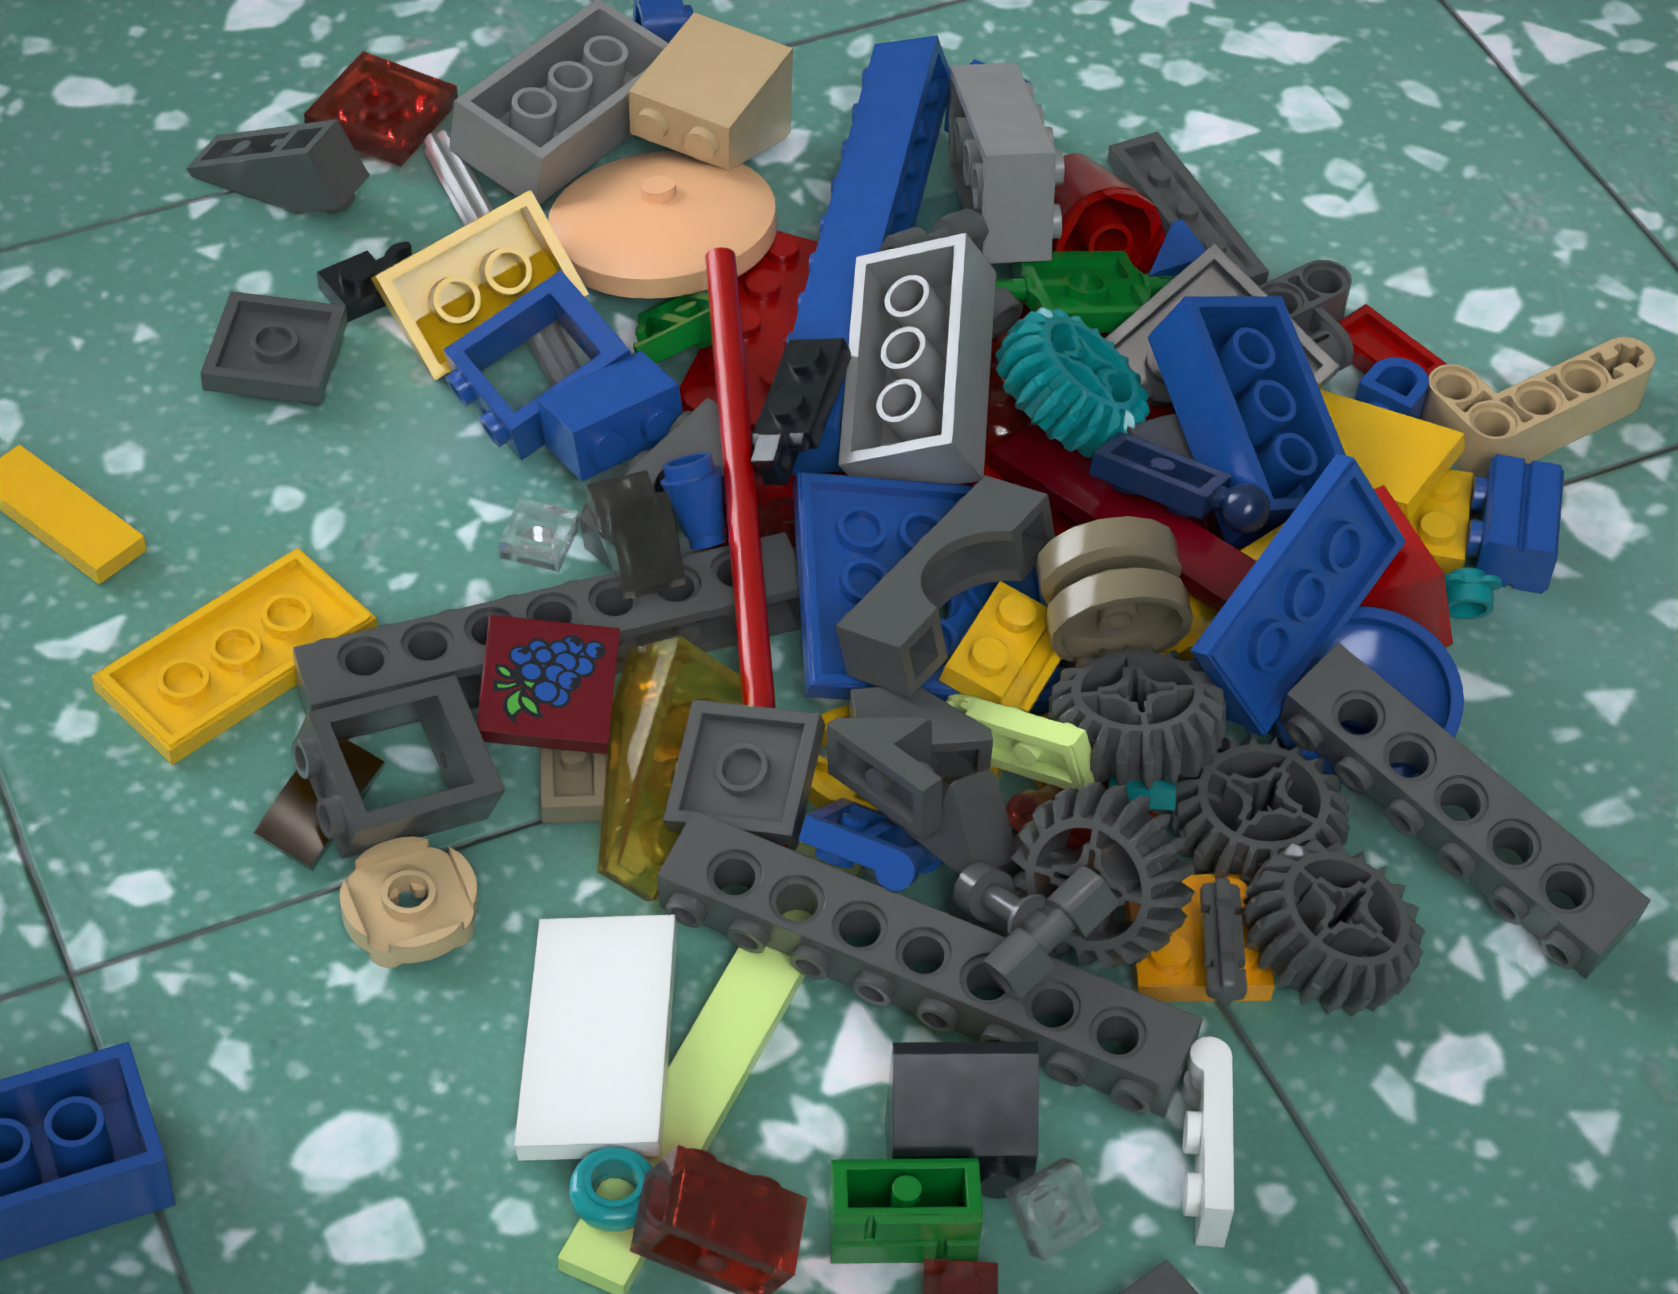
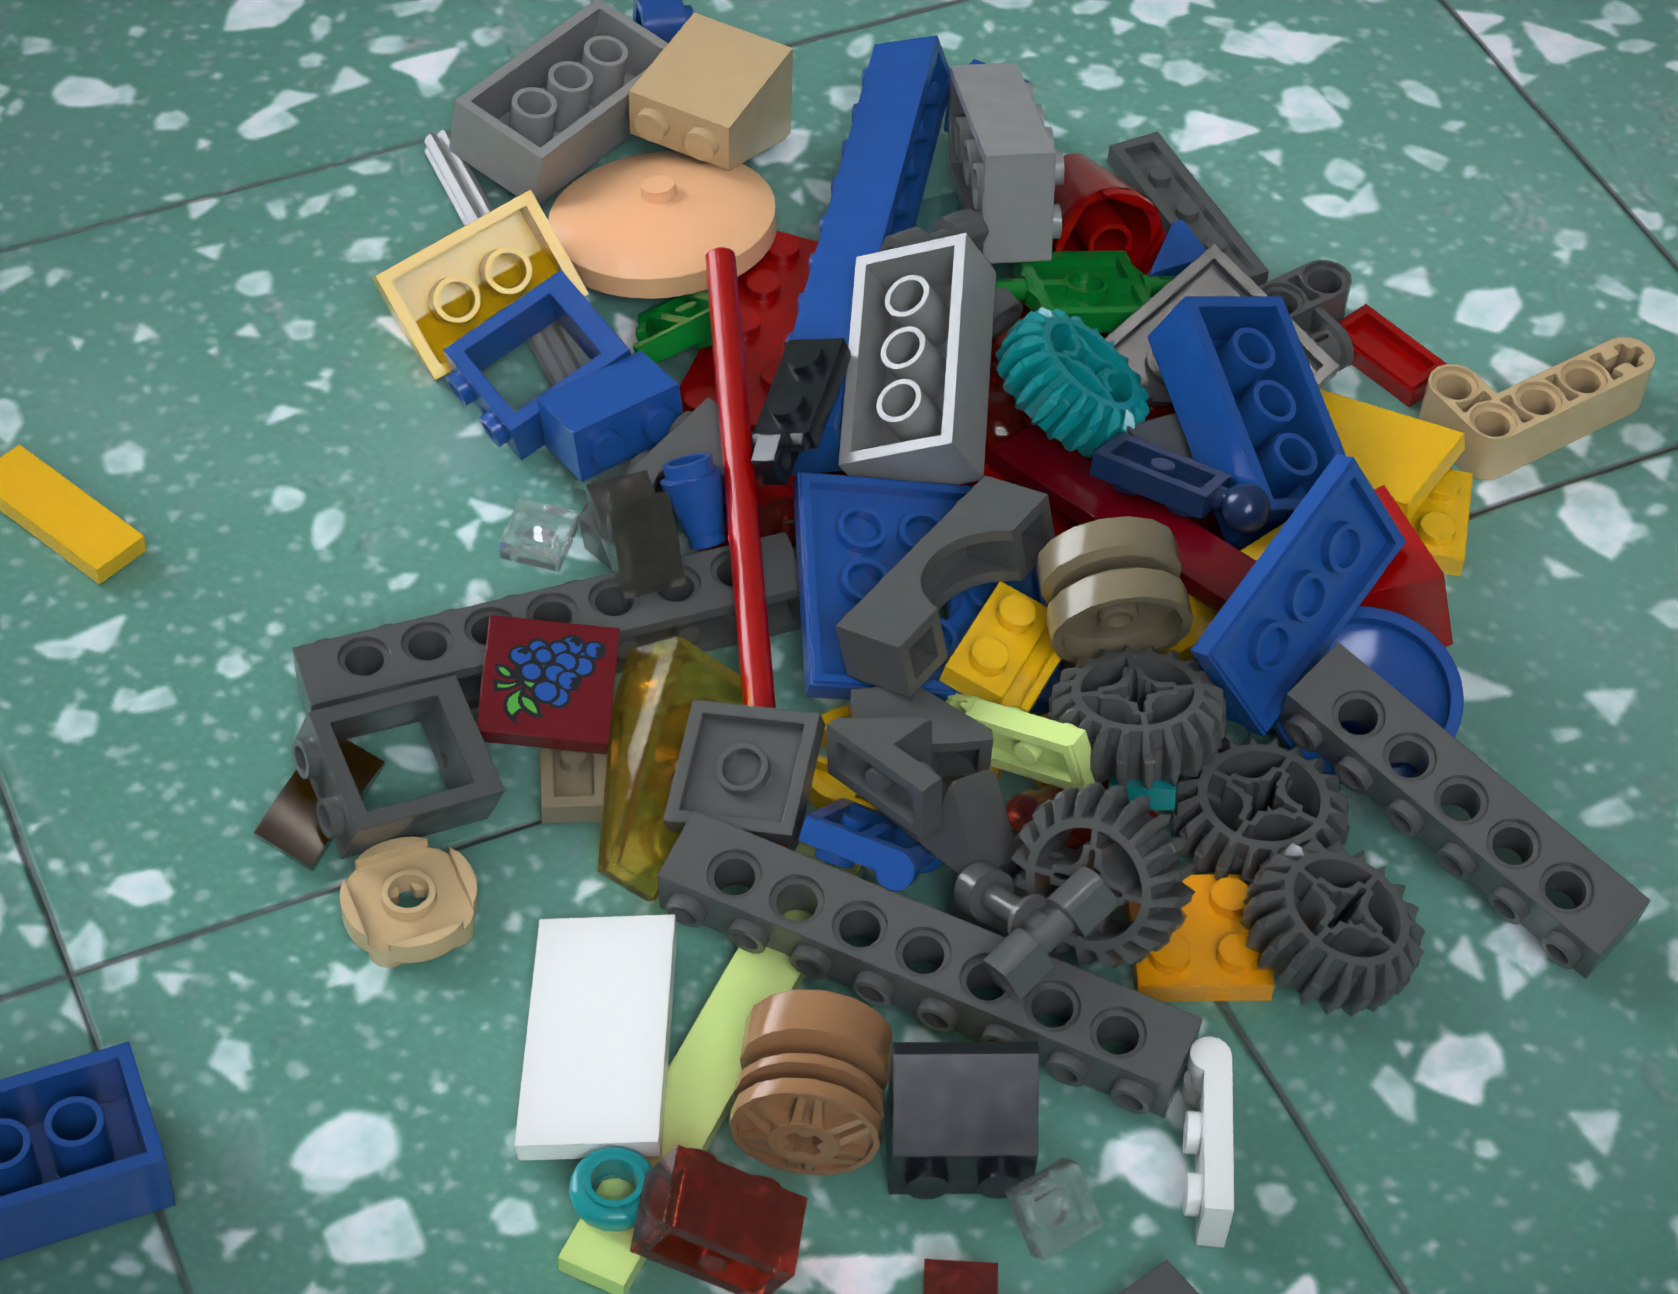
(228, 655): yellow tile -> none
(274, 348): dark grey plate -> none
(287, 166): dark grey slope -> none
(351, 282): black plate -> none
(384, 107): clear red plate -> none
(812, 1082): none -> medium nougat wheel
(904, 1210): green brick -> none
(1223, 941): dark grey axle -> none
(1395, 386): blue plate -> none
(1470, 593): teal plate -> none
(1517, 522): blue brick -> none

